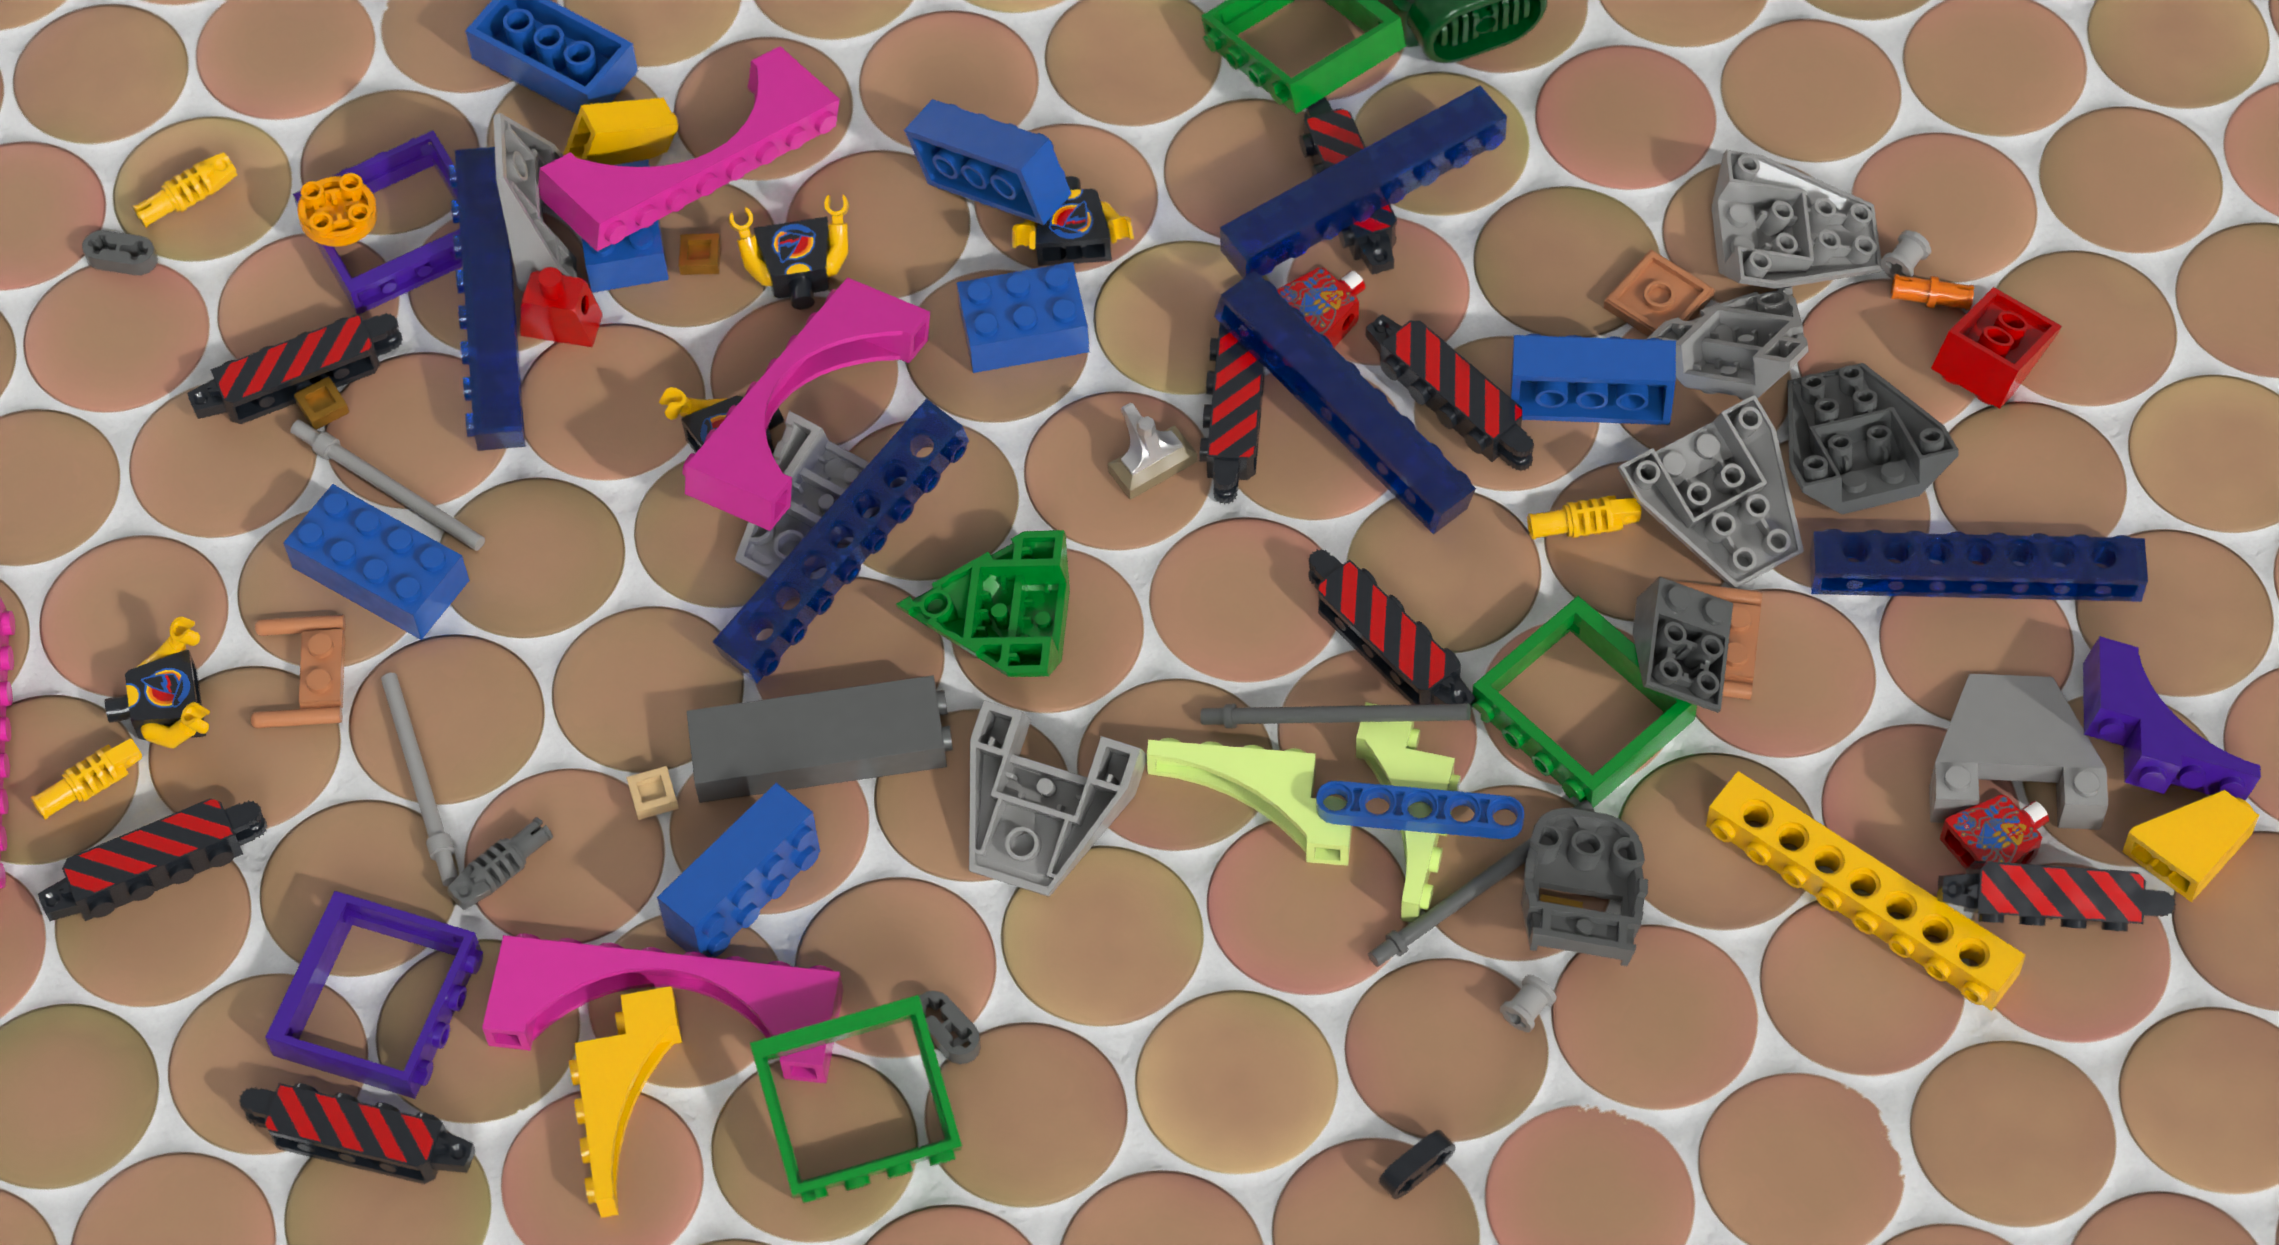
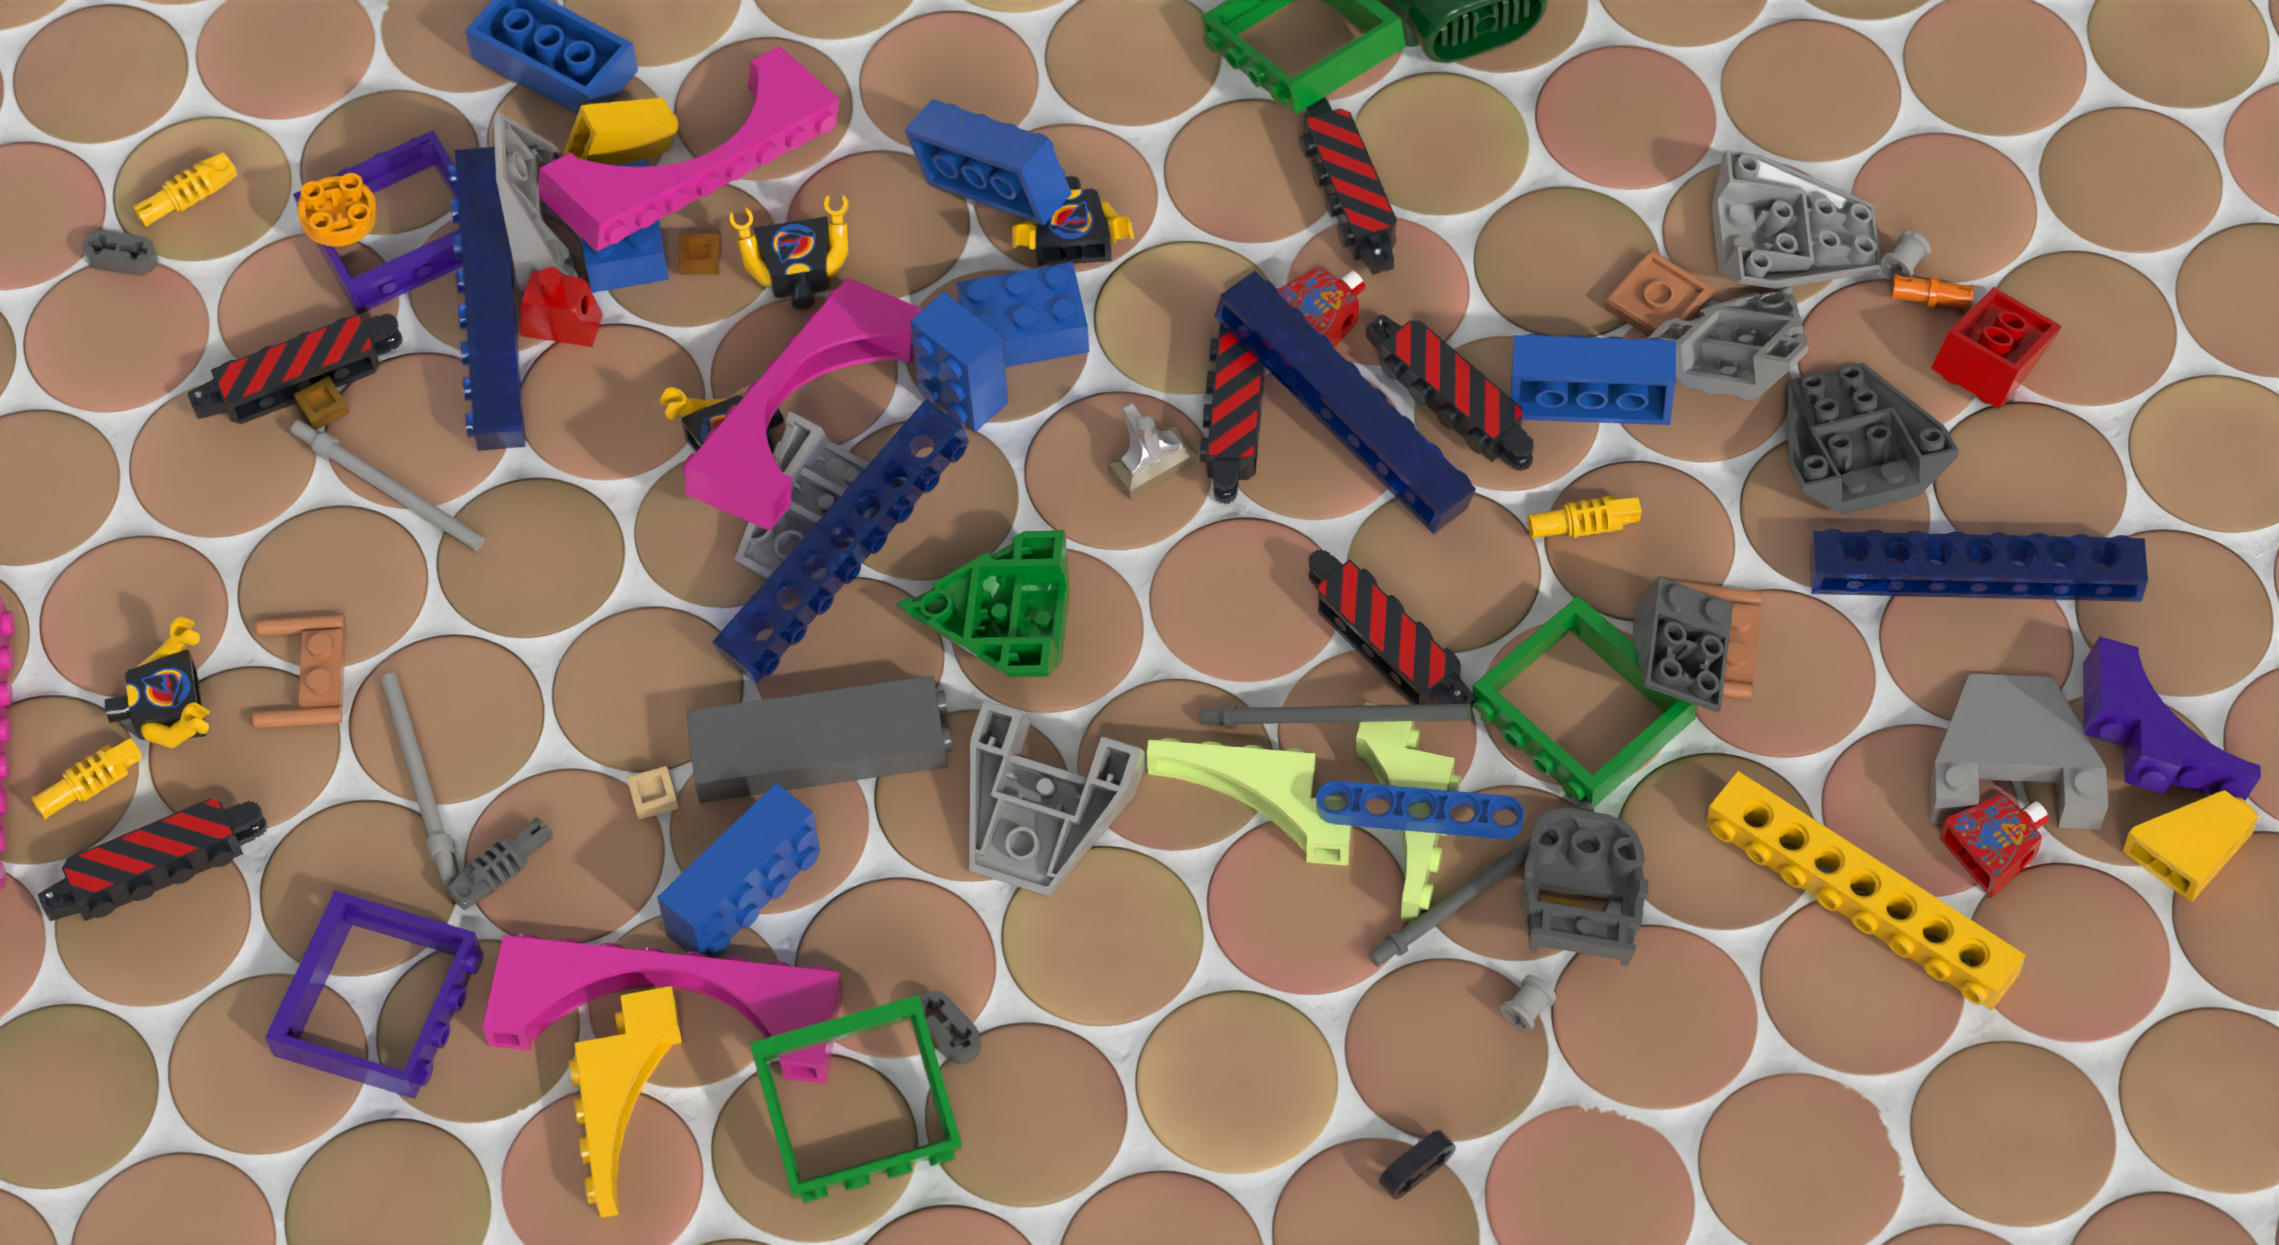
(357, 1133): black hinge -> none
(376, 561): blue brick -> none
(959, 362): none -> blue brick
(1363, 183): clear blue brick -> none
(1723, 493): light grey wedge -> none
(2054, 892): black hinge -> none

